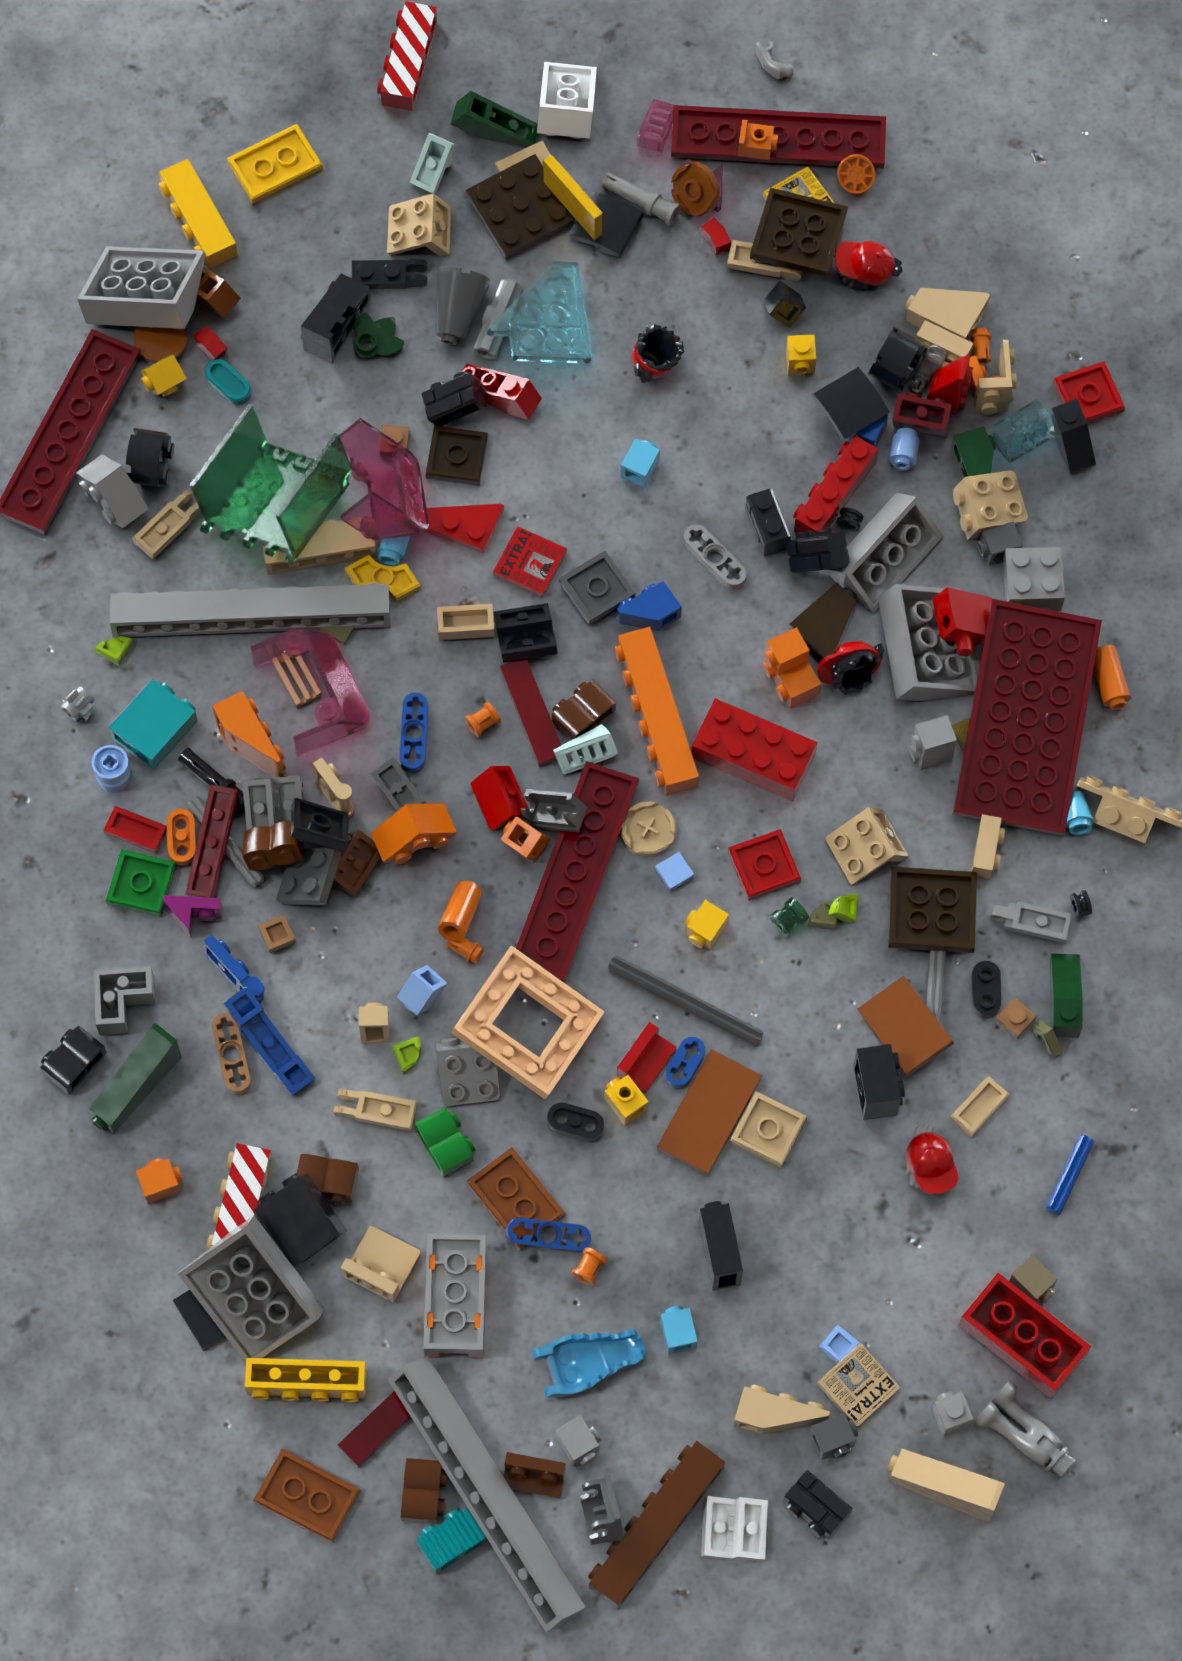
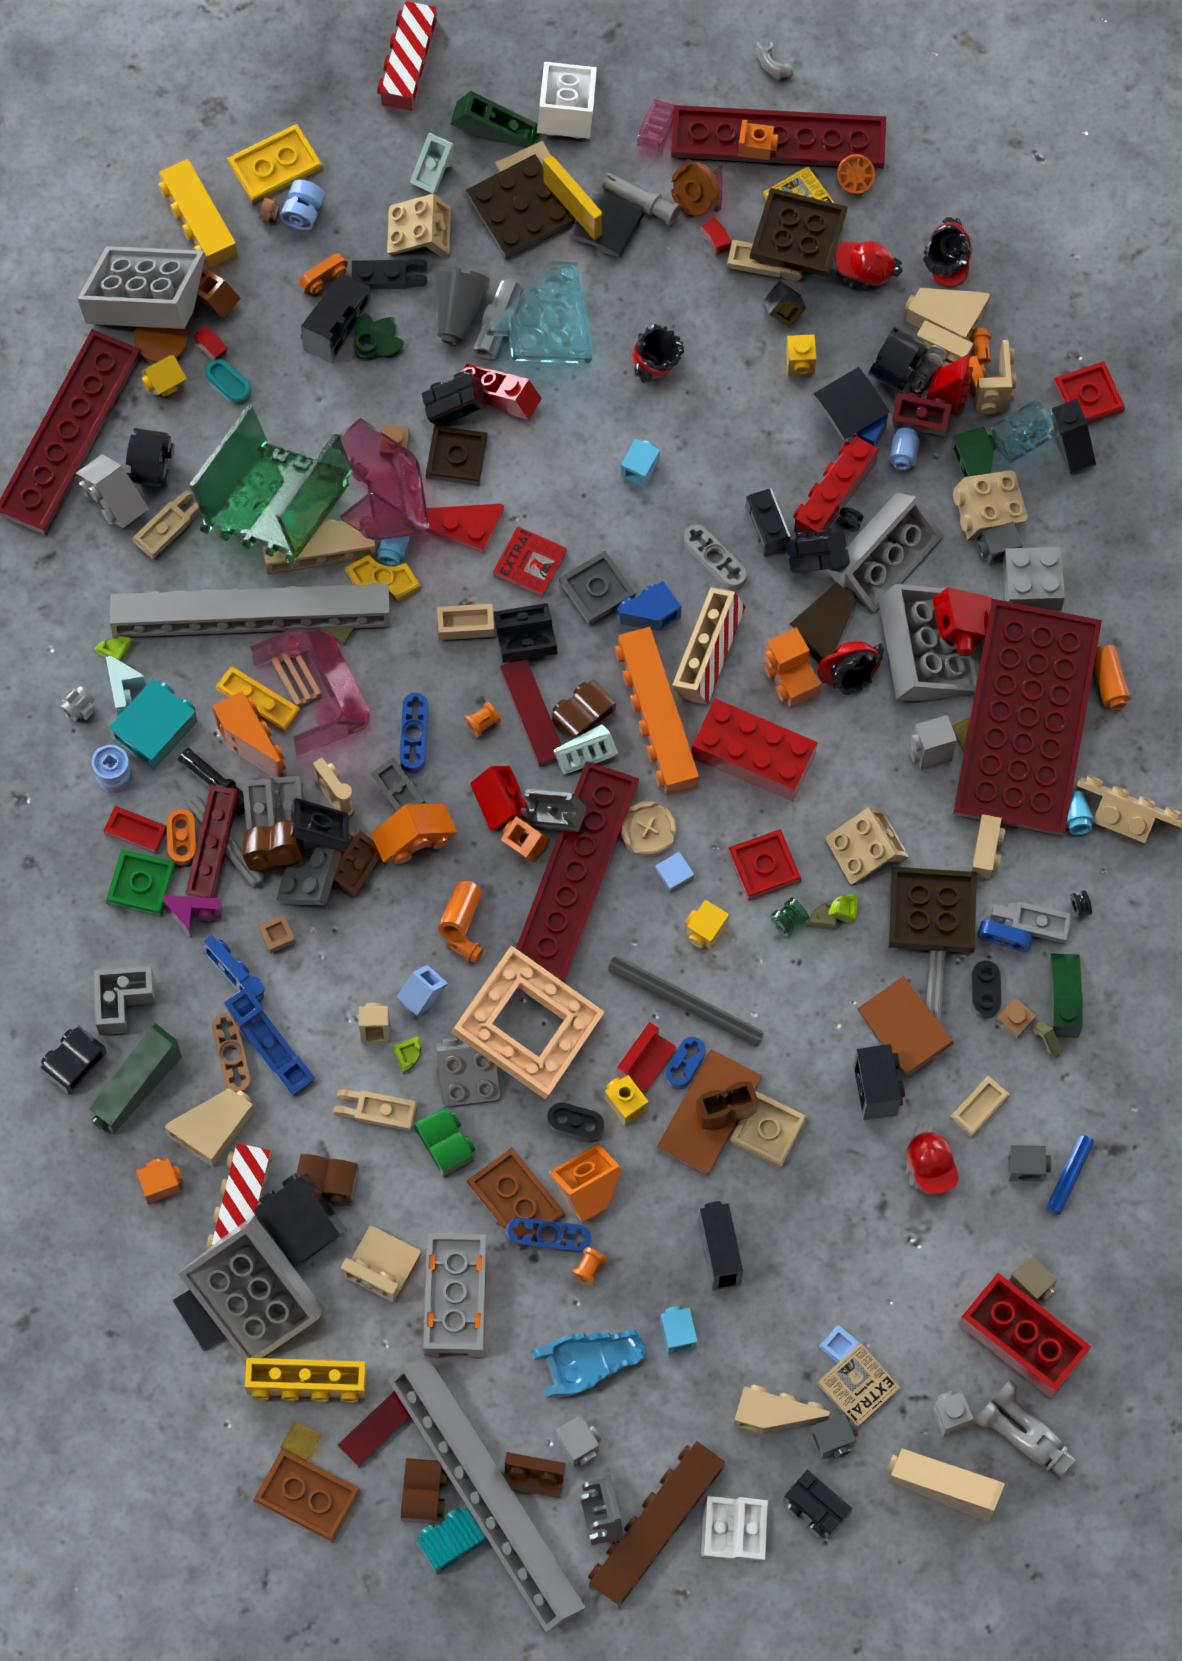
(122, 681): none -> light aqua slope
(212, 1125): none -> tan slope
(269, 210): none -> medium nougat plate
(271, 706): none -> yellow tile
(300, 1441): none -> clear yellow tile
(303, 203): none -> light blue wheel
(317, 277): none -> orange plate
(587, 1181): none -> orange slope
(709, 646): none -> tan brick
(720, 1106): none -> reddish brown brick
(949, 253): none -> black hair
(1005, 935): none -> blue beam
(1028, 1163): none -> dark grey brick

